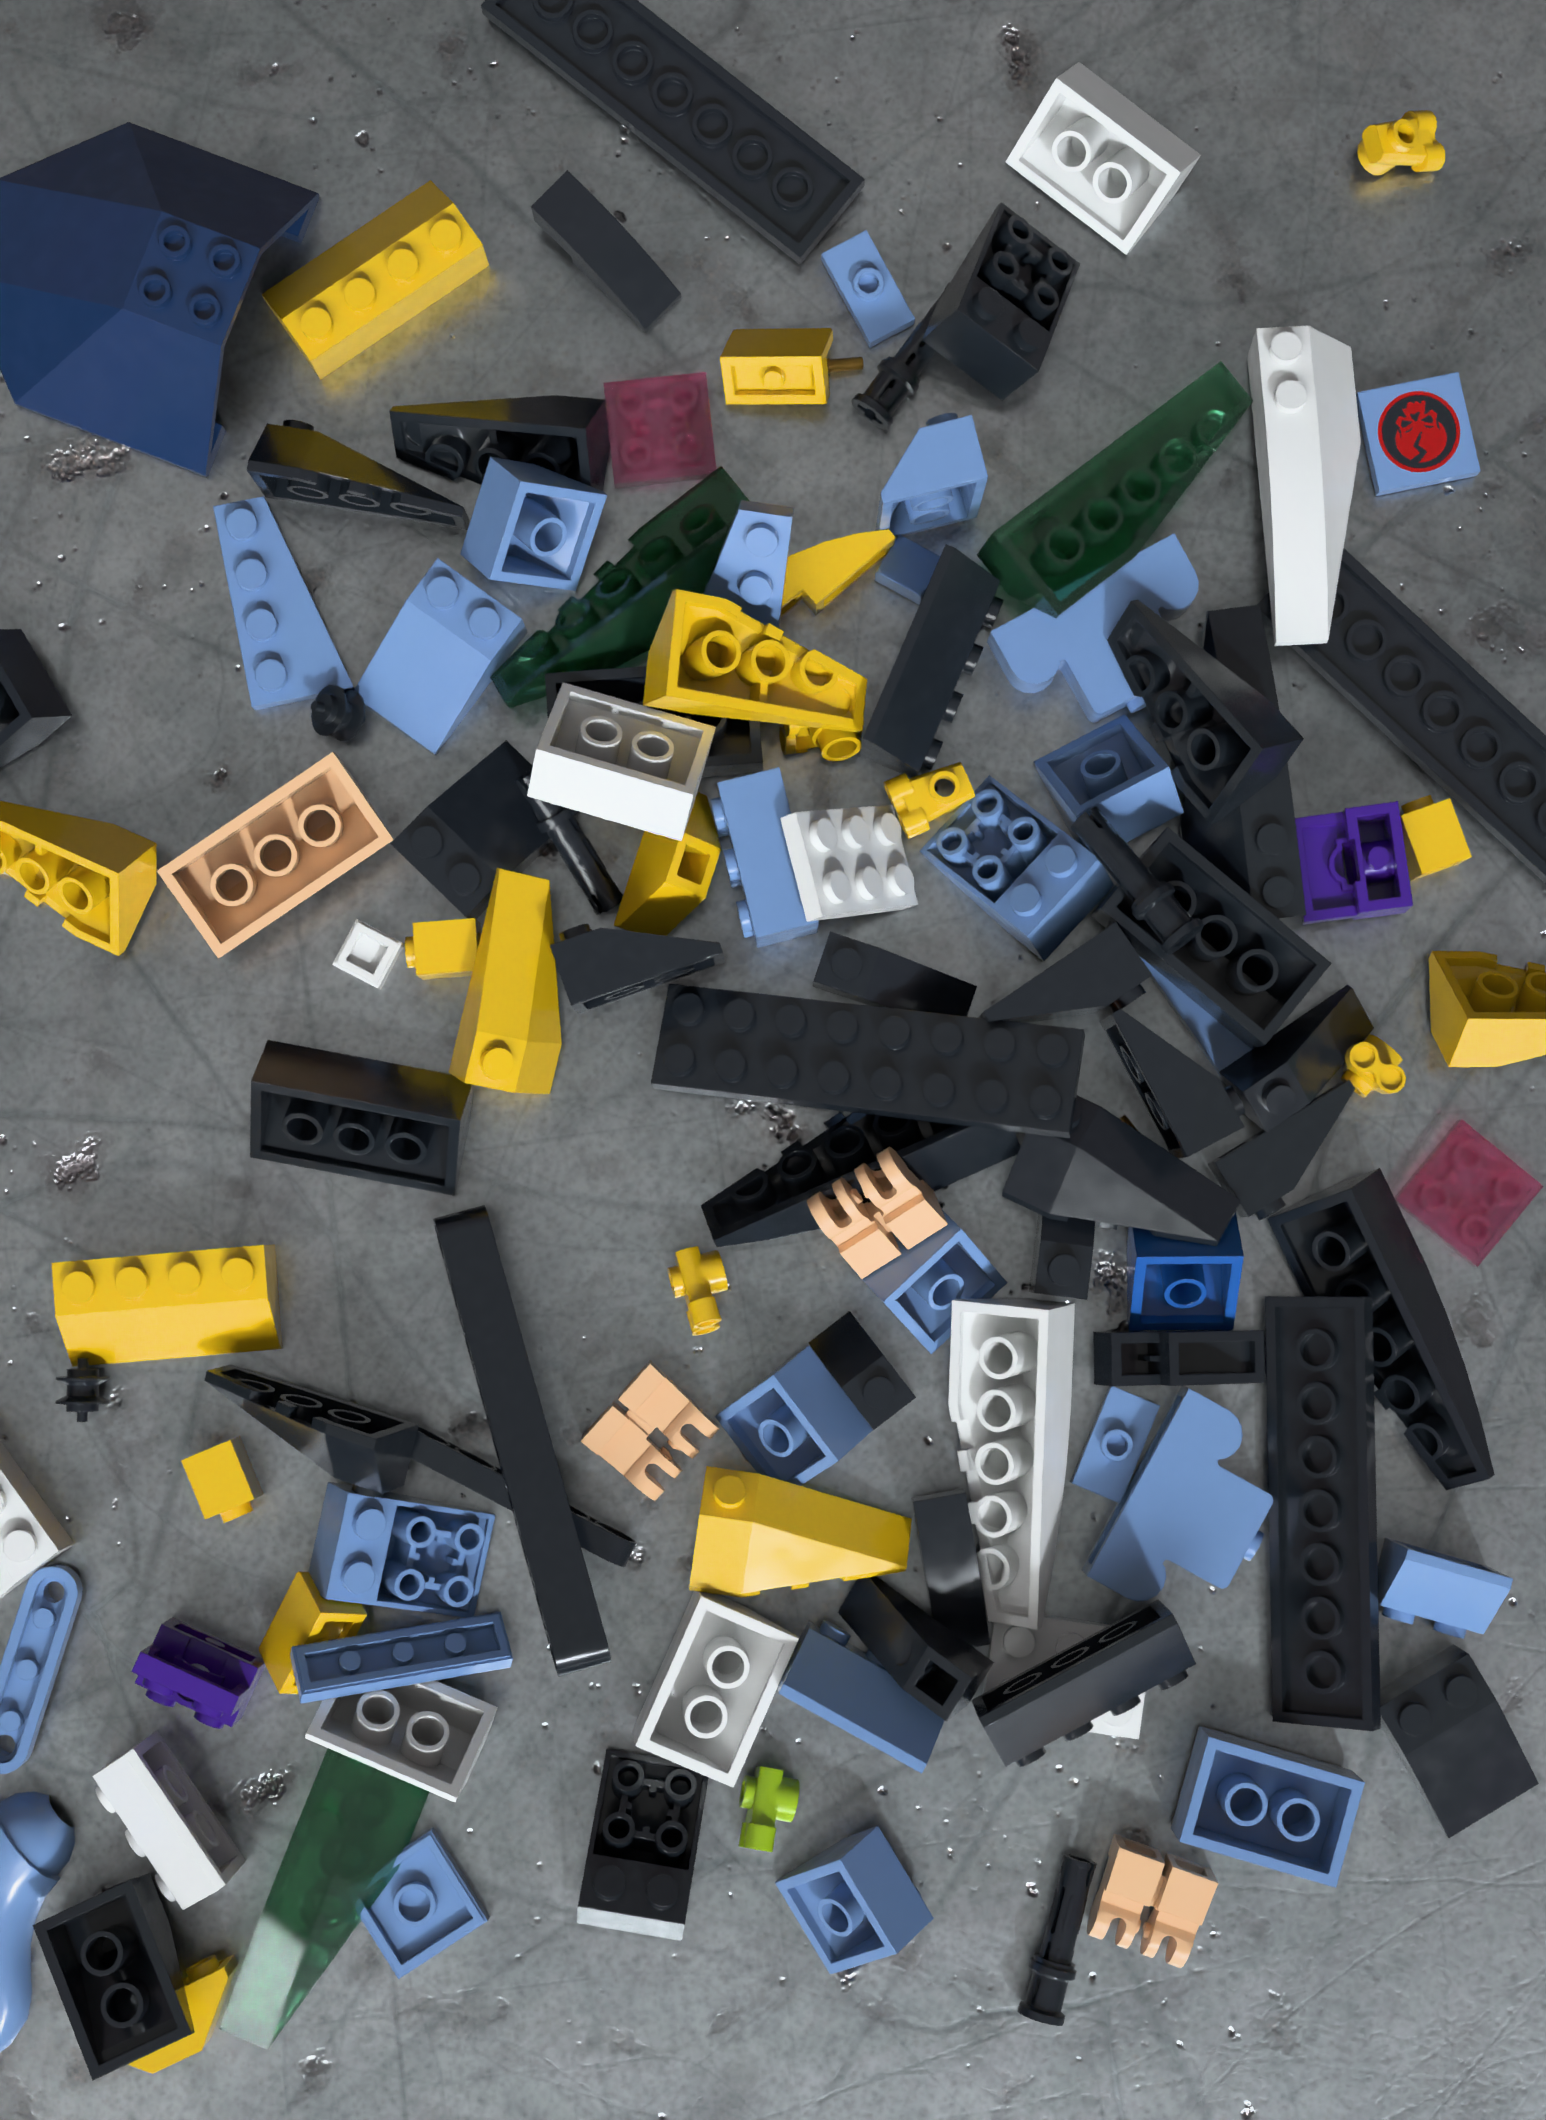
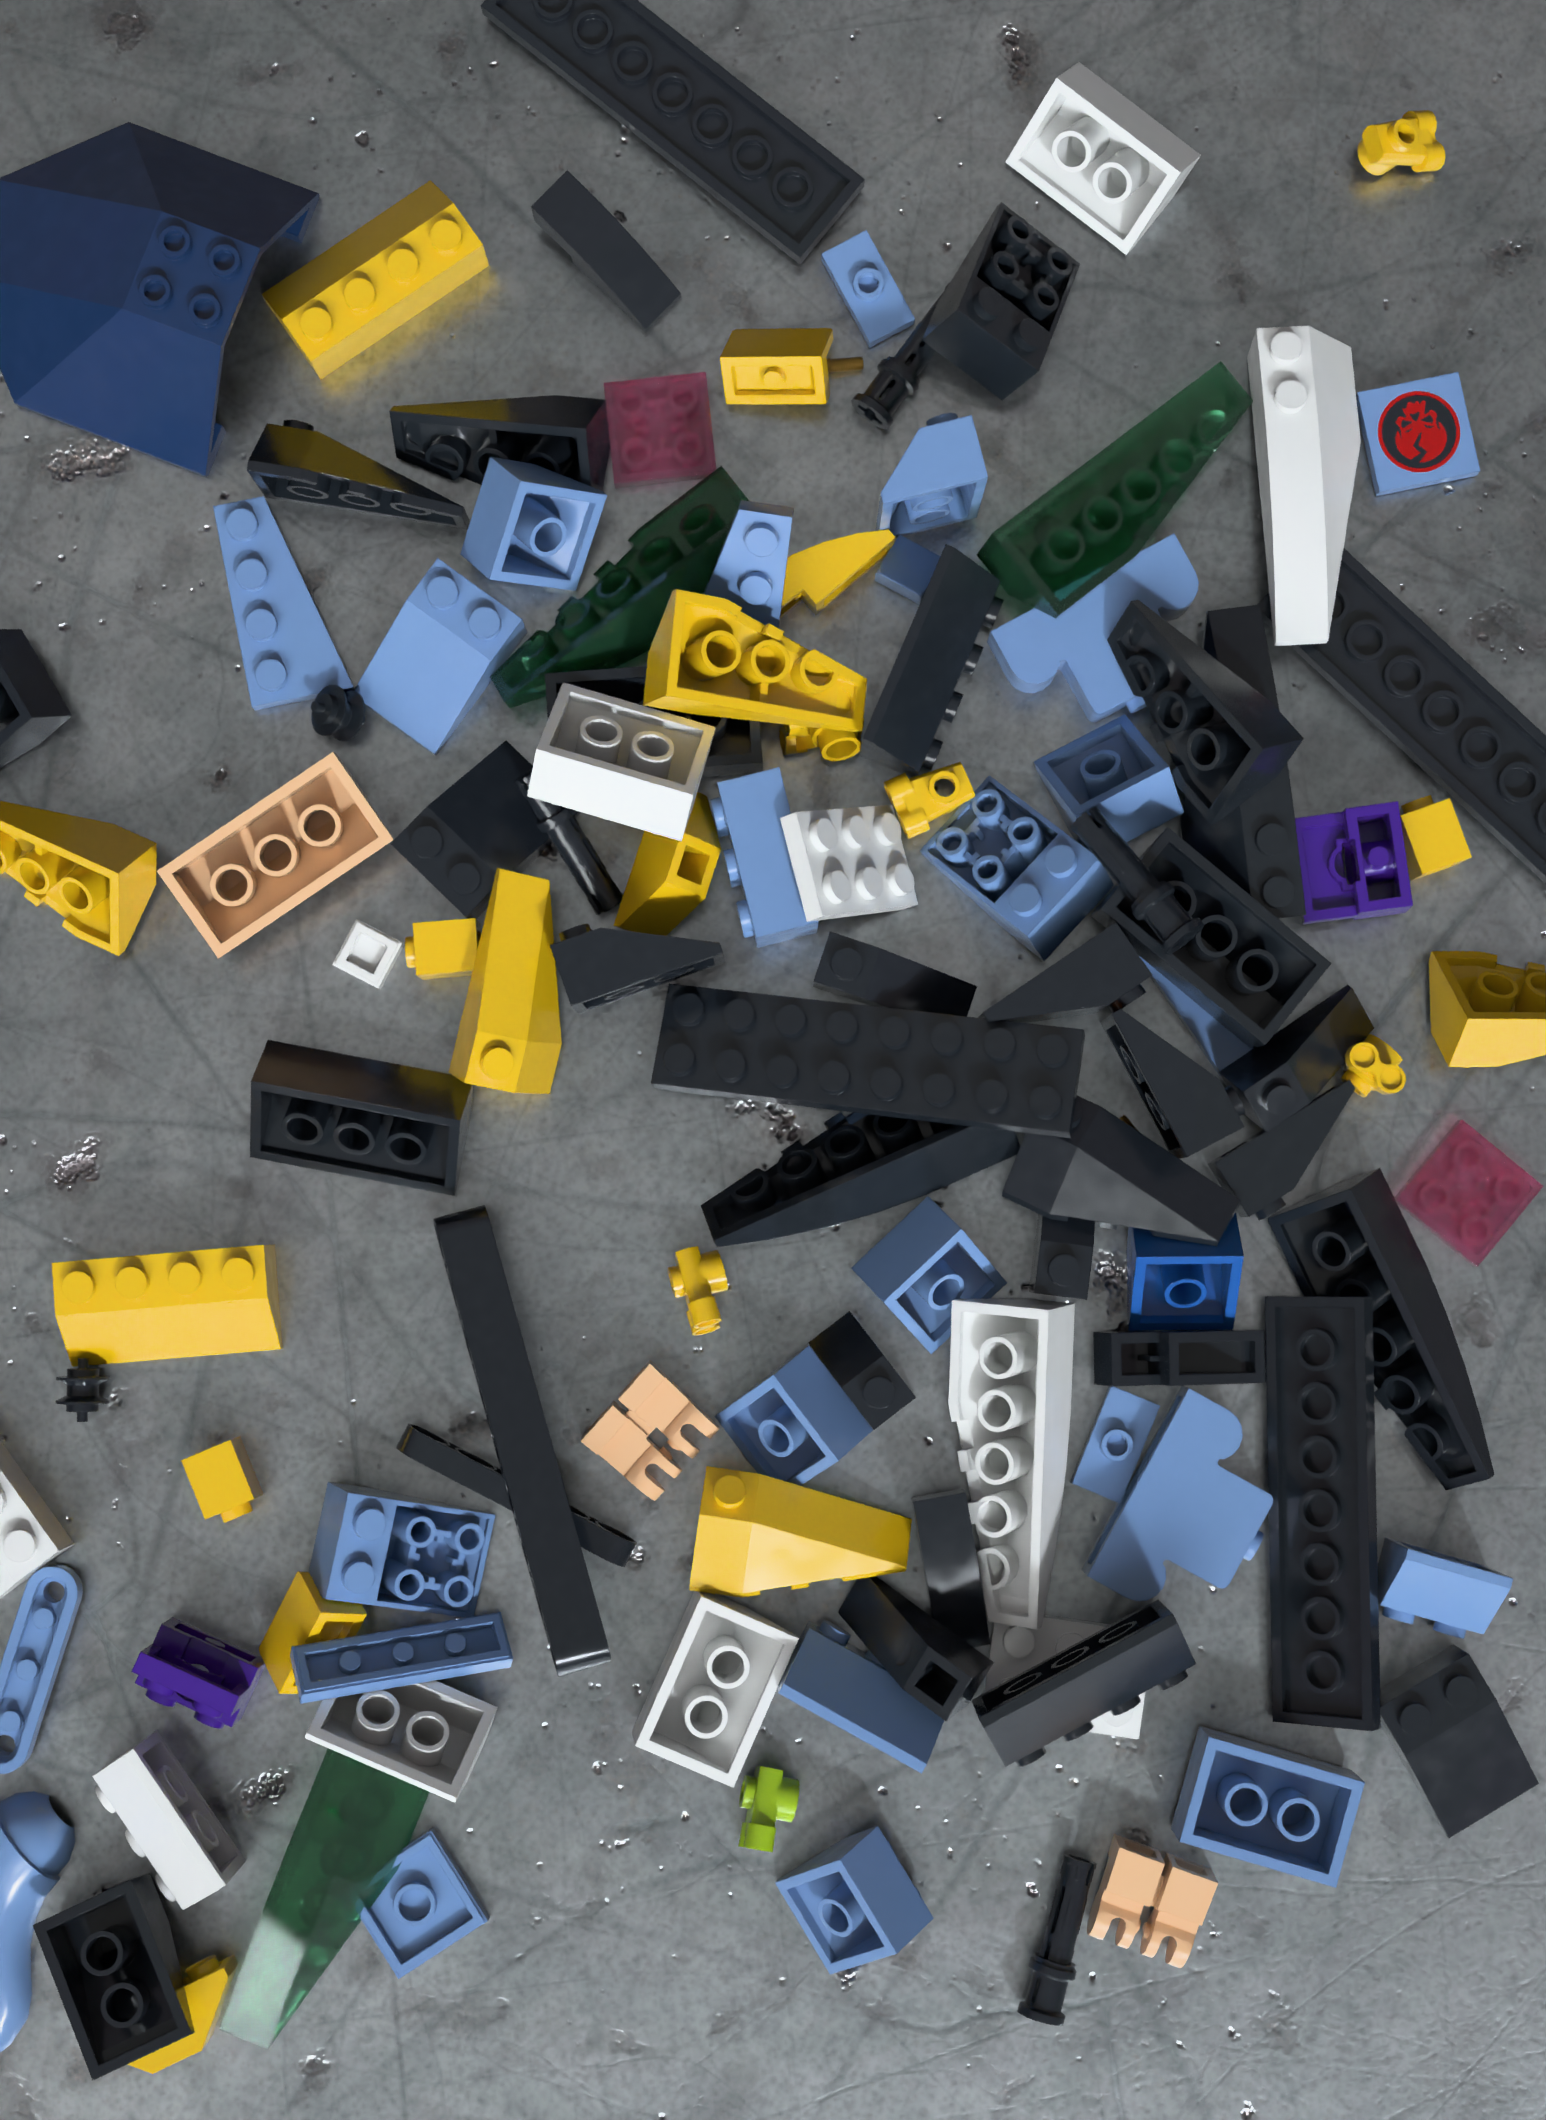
(336, 1435): black wedge -> none
(642, 1846): black slope -> none
(866, 1230): light nougat legs -> none

